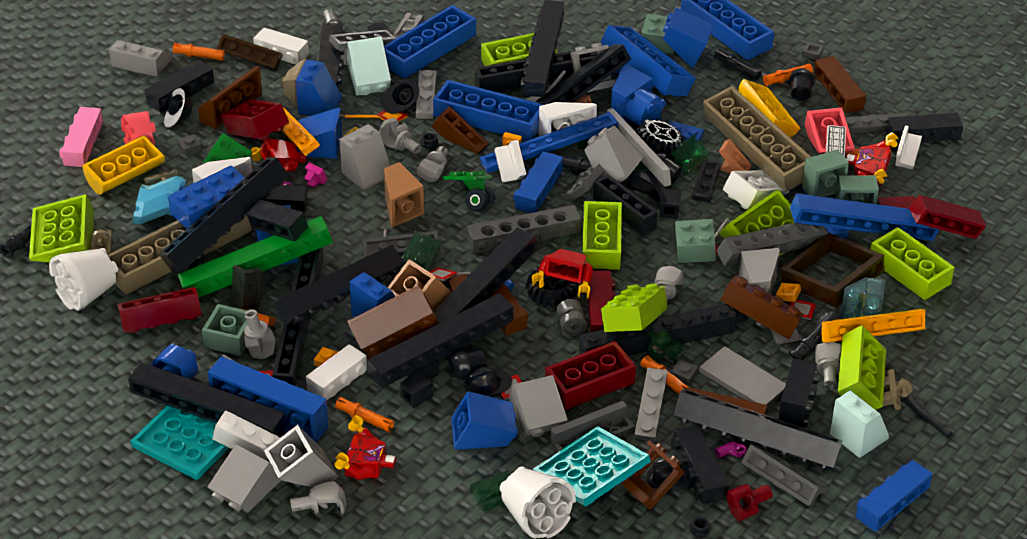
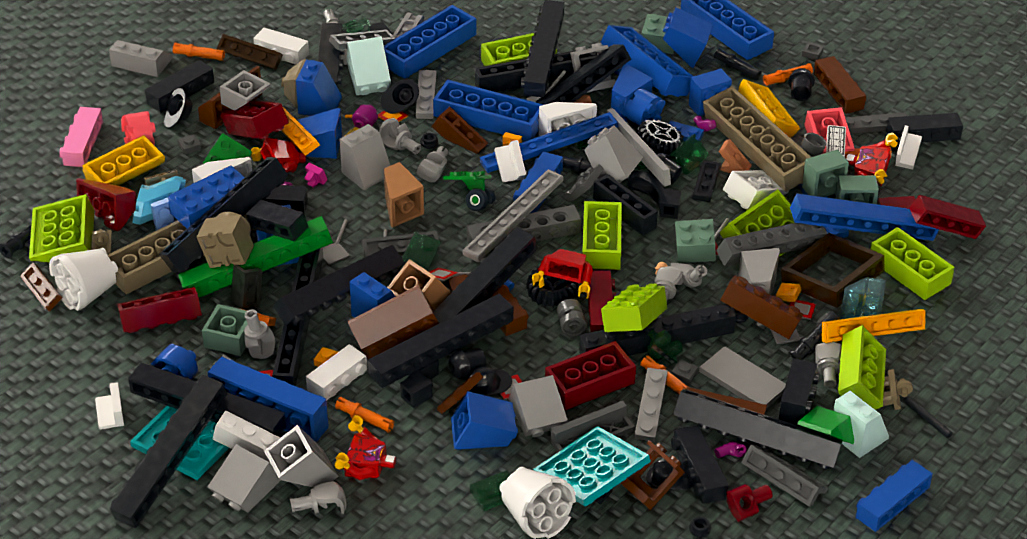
(41, 286): none -> tile
(109, 201): none -> dark red wedge
(110, 409): none -> white panel
(161, 214): none -> medium blue plate
(168, 451): none -> black brick
(225, 239): none -> dark tan piece
(242, 89): none -> light grey slope
(335, 252): none -> light grey piece
(356, 25): none -> clear green plate
(364, 115): none -> magenta head
(459, 392): none -> reddish brown tile
(512, 215): none -> light grey tile
(691, 276): none -> light grey arm
(706, 86): none -> blue brick
(706, 124): none -> magenta arm
(813, 144): none -> dark grey wheel
(829, 423): none -> green slope

